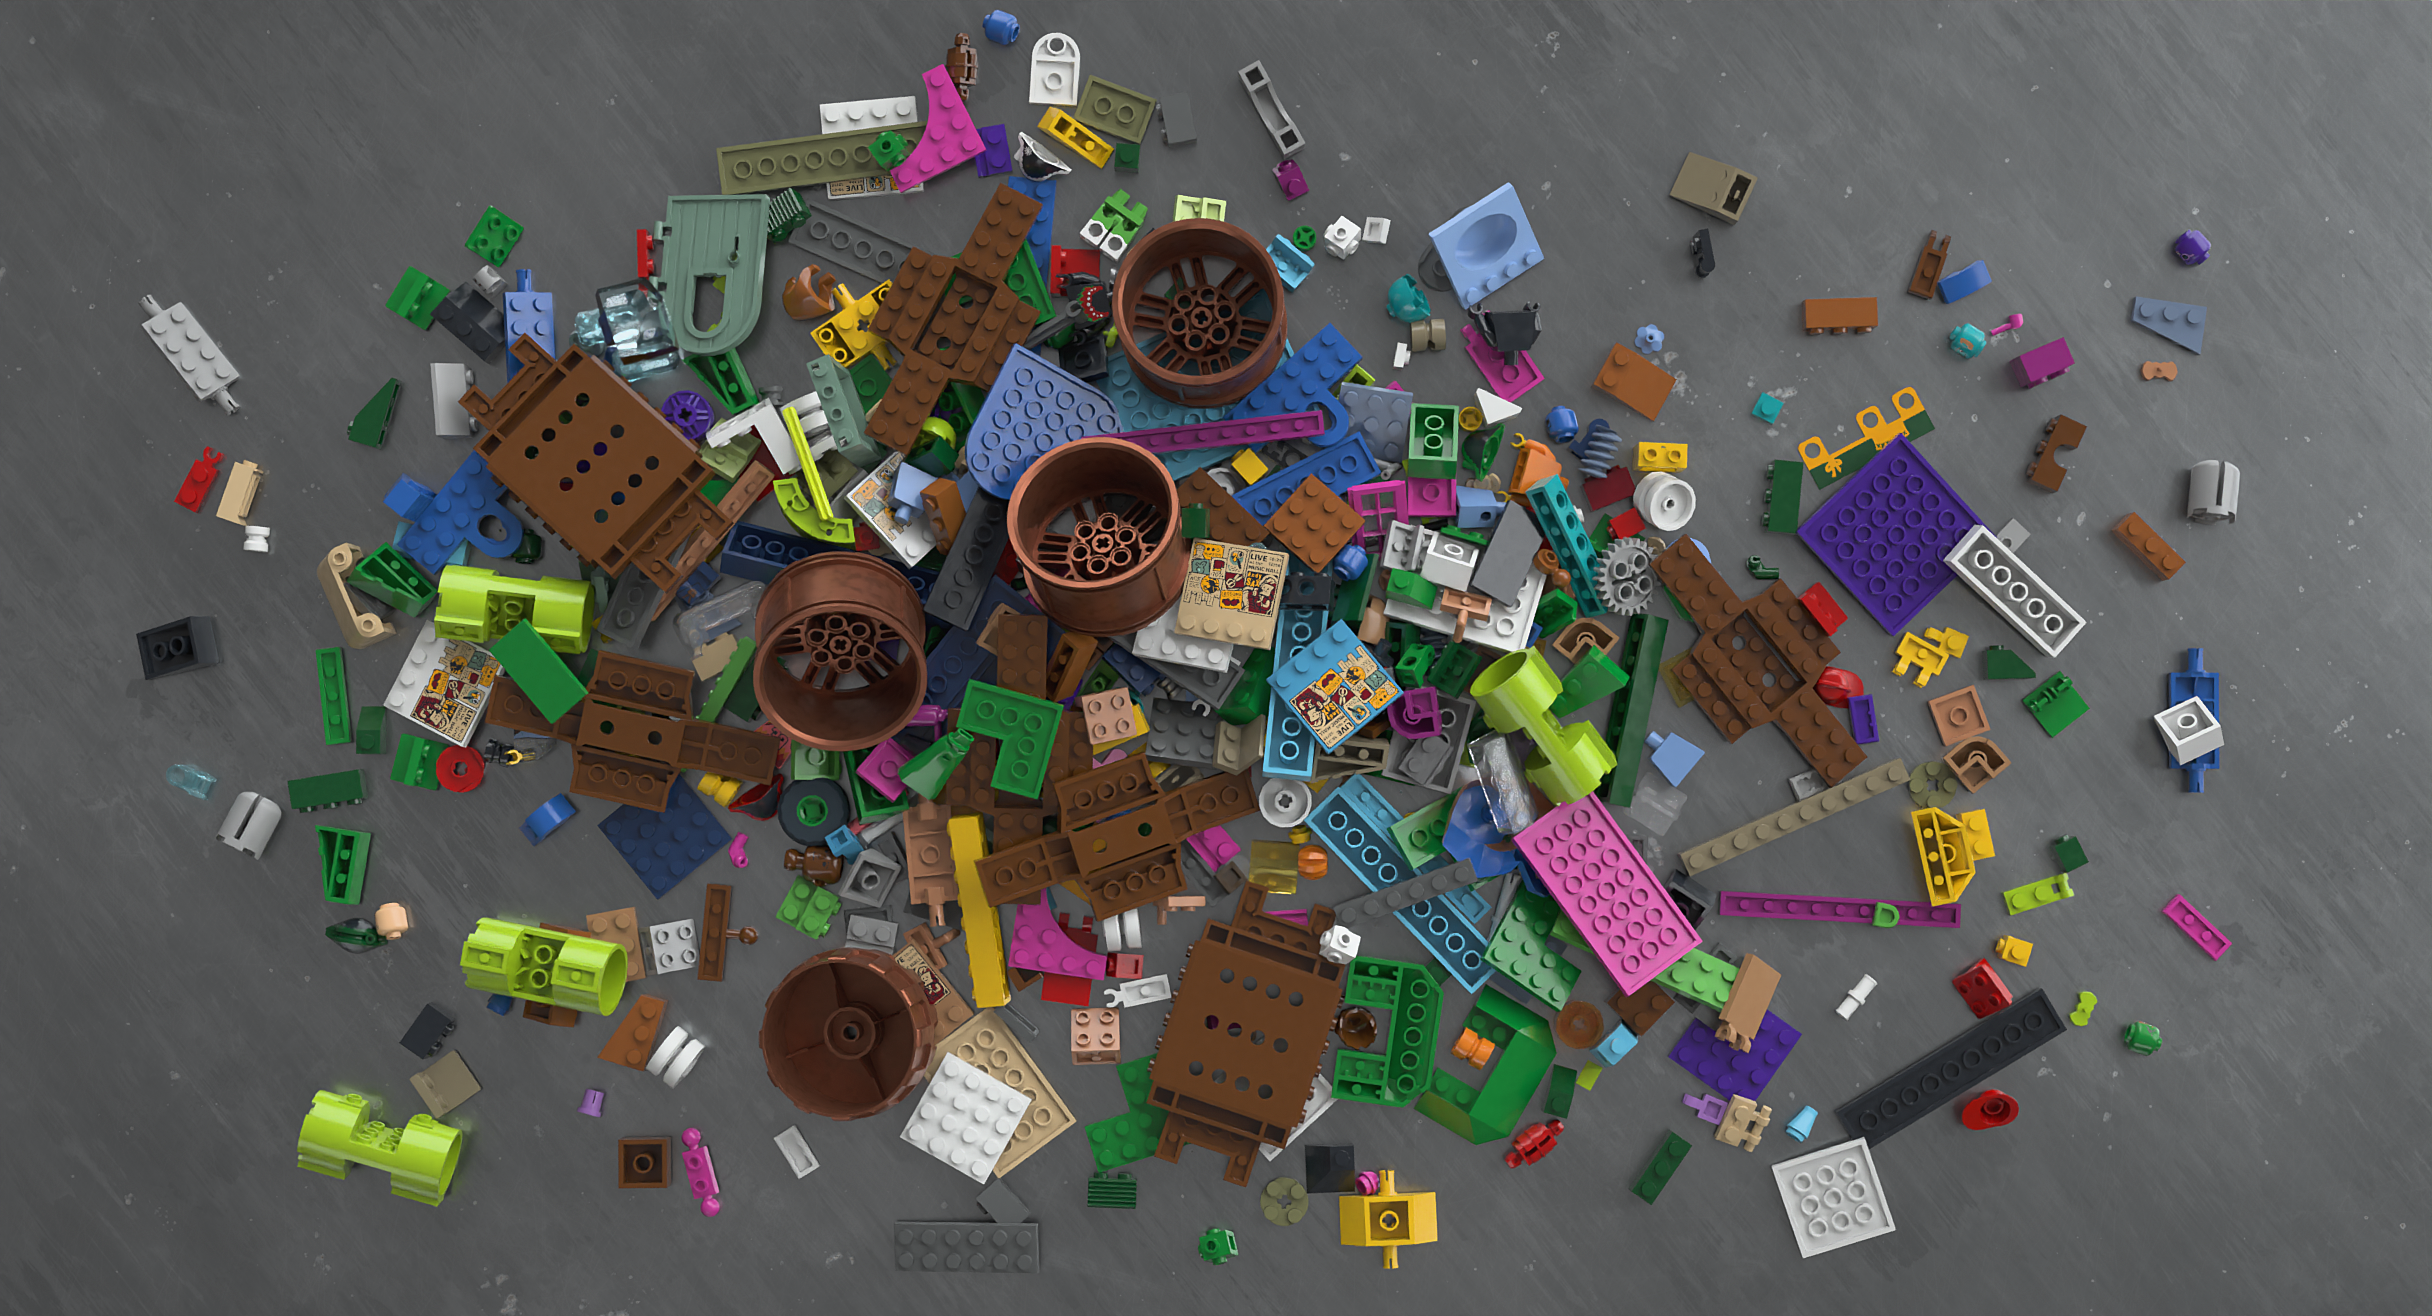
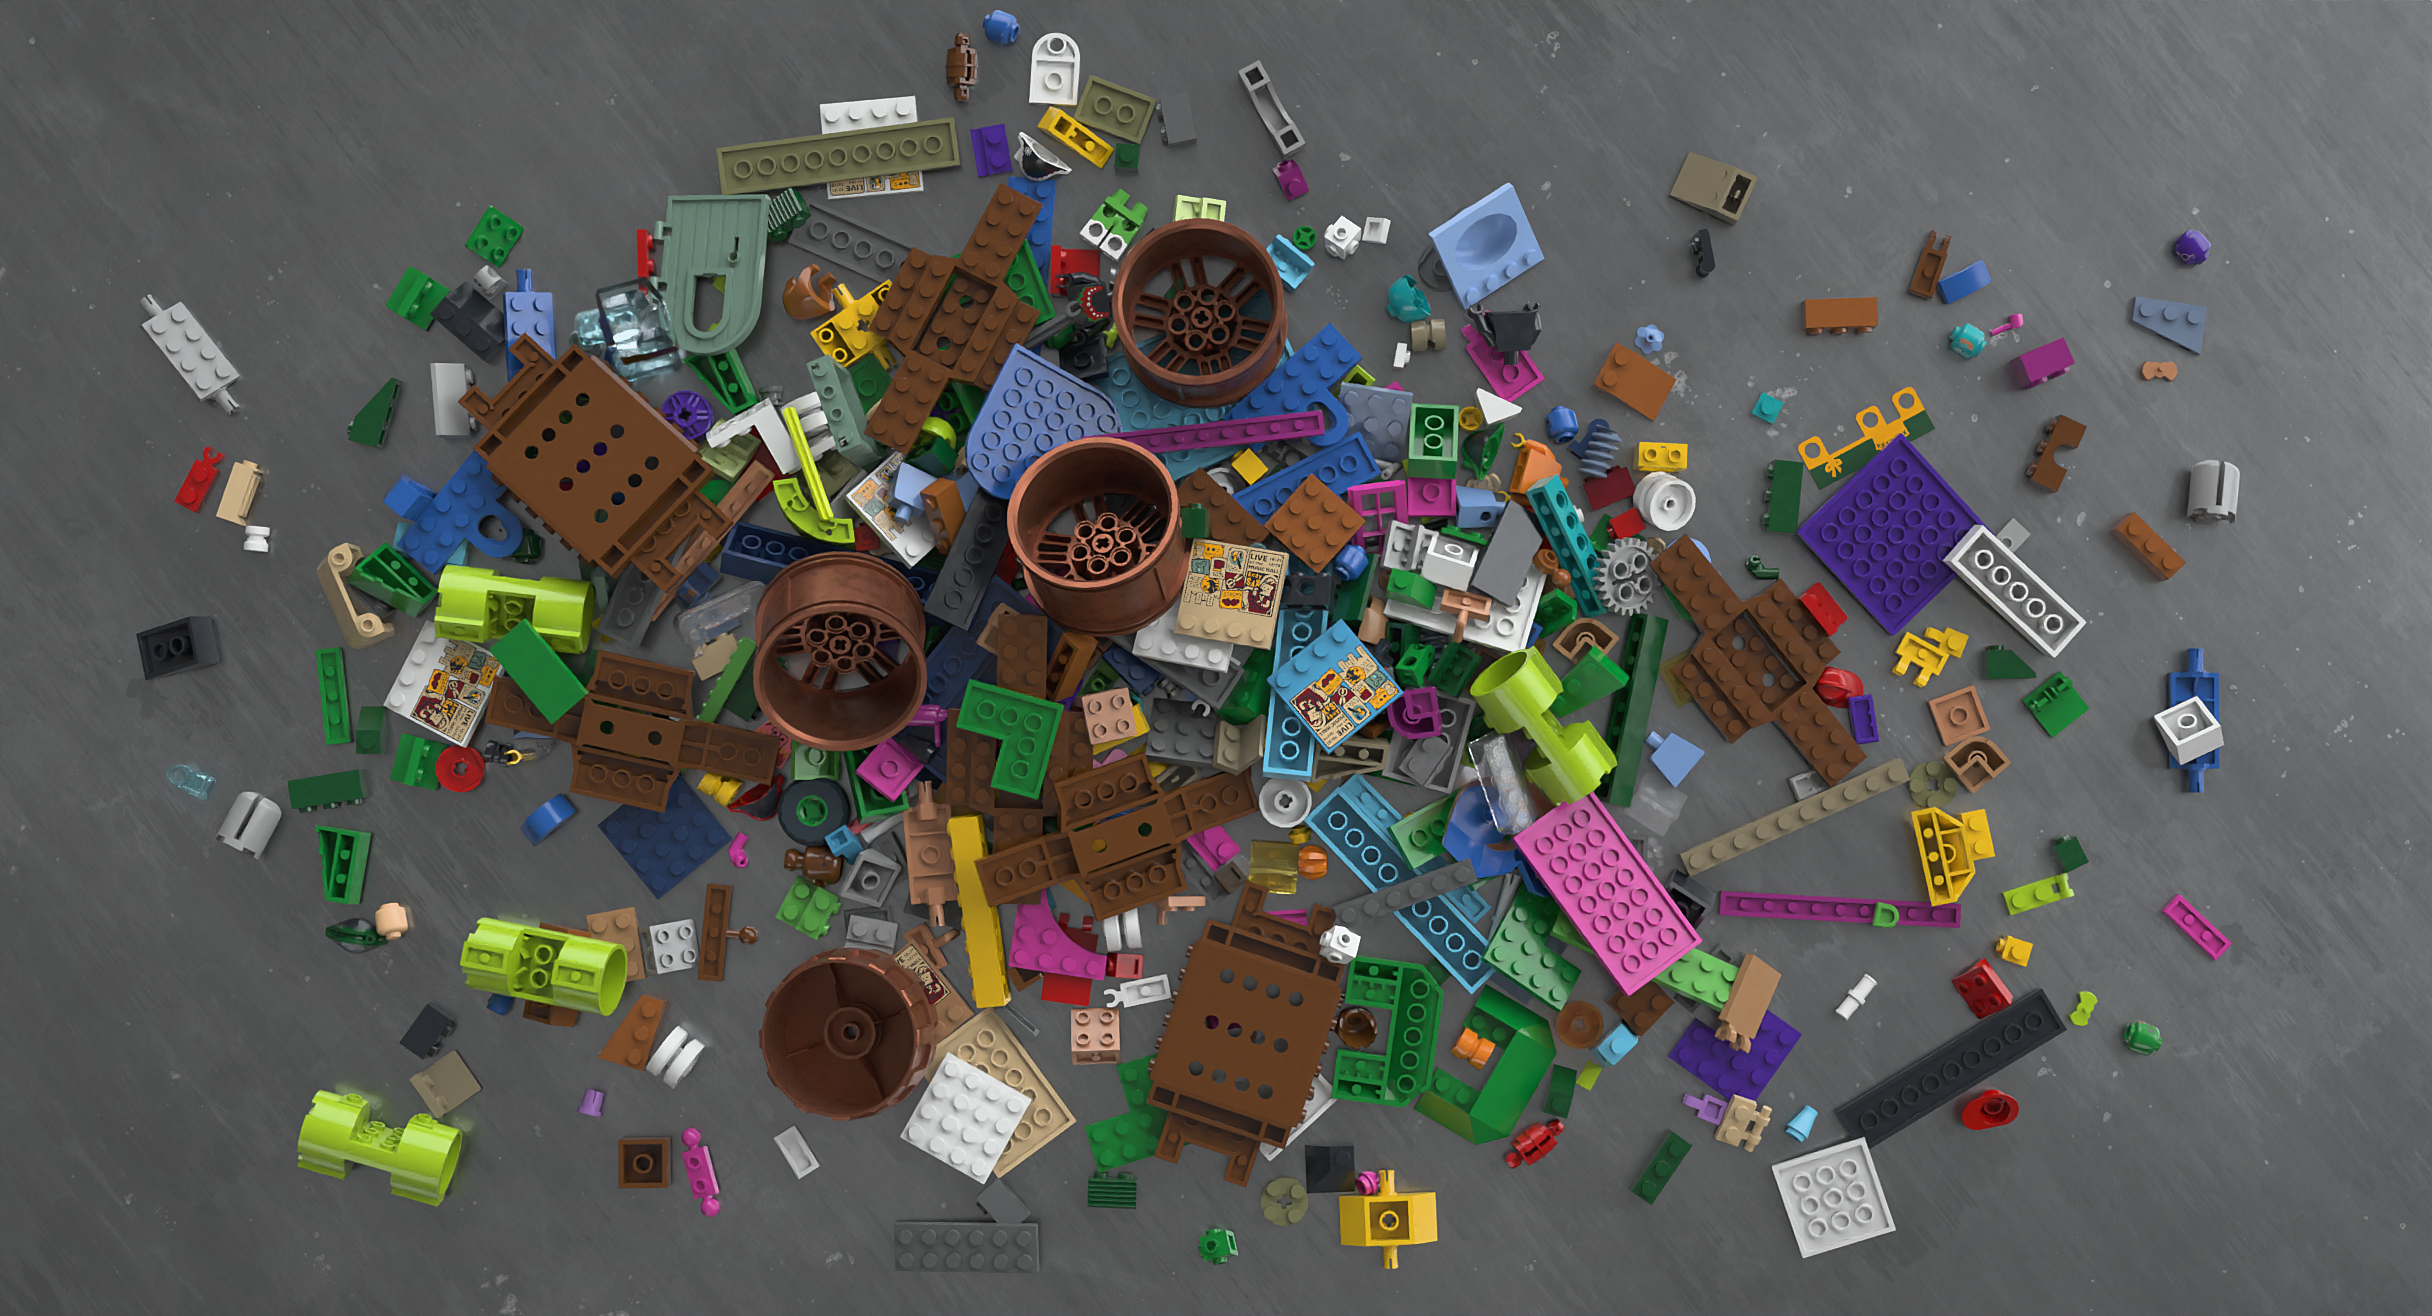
(889, 150): green brick -> none
(934, 766): green piece -> none
(948, 136): dark pink plate -> none

